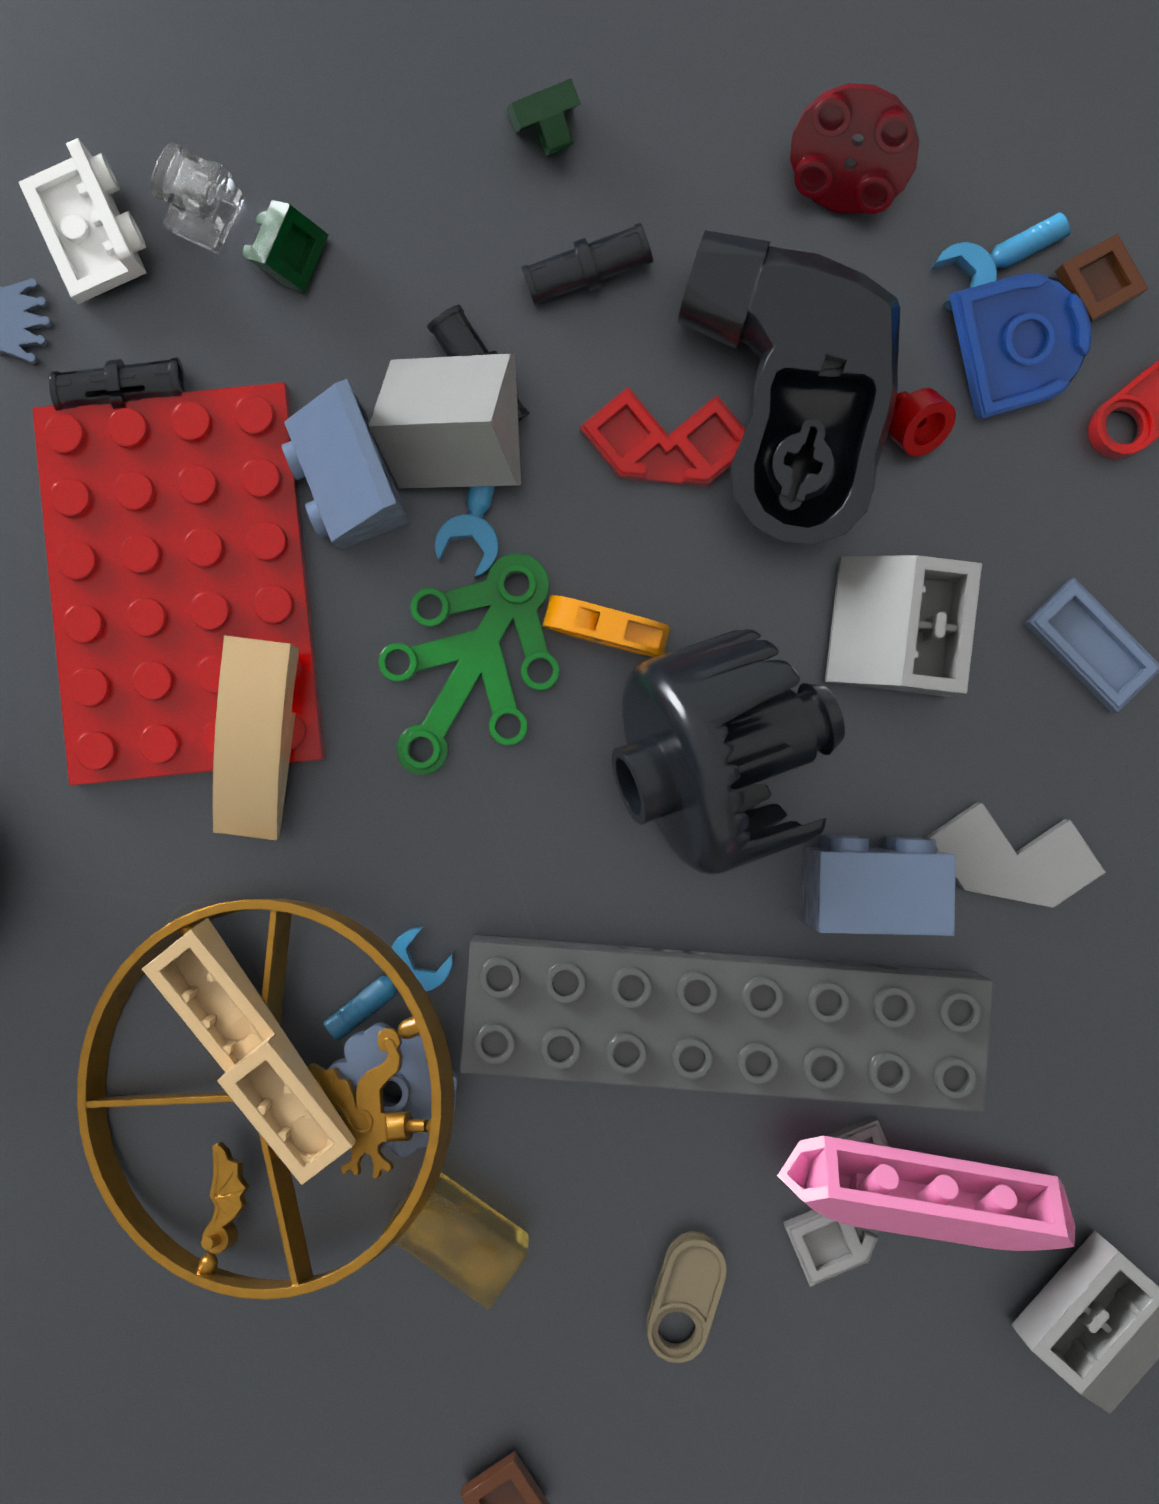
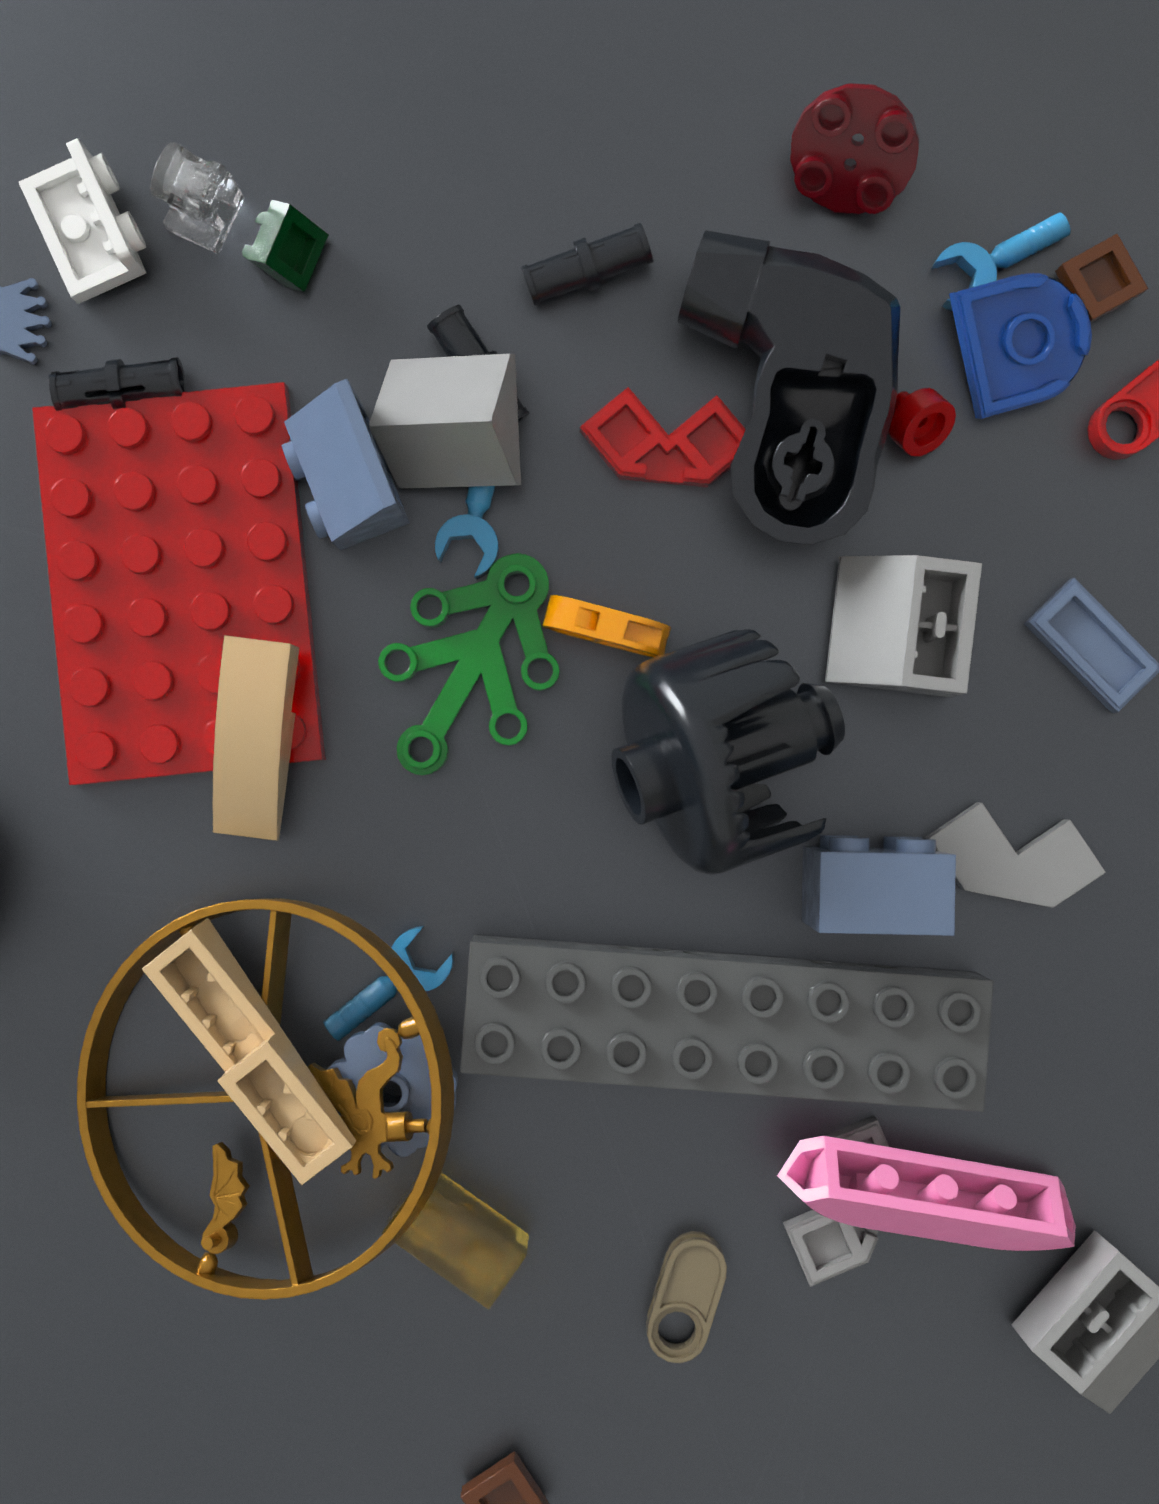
(546, 115): dark green tile -> none

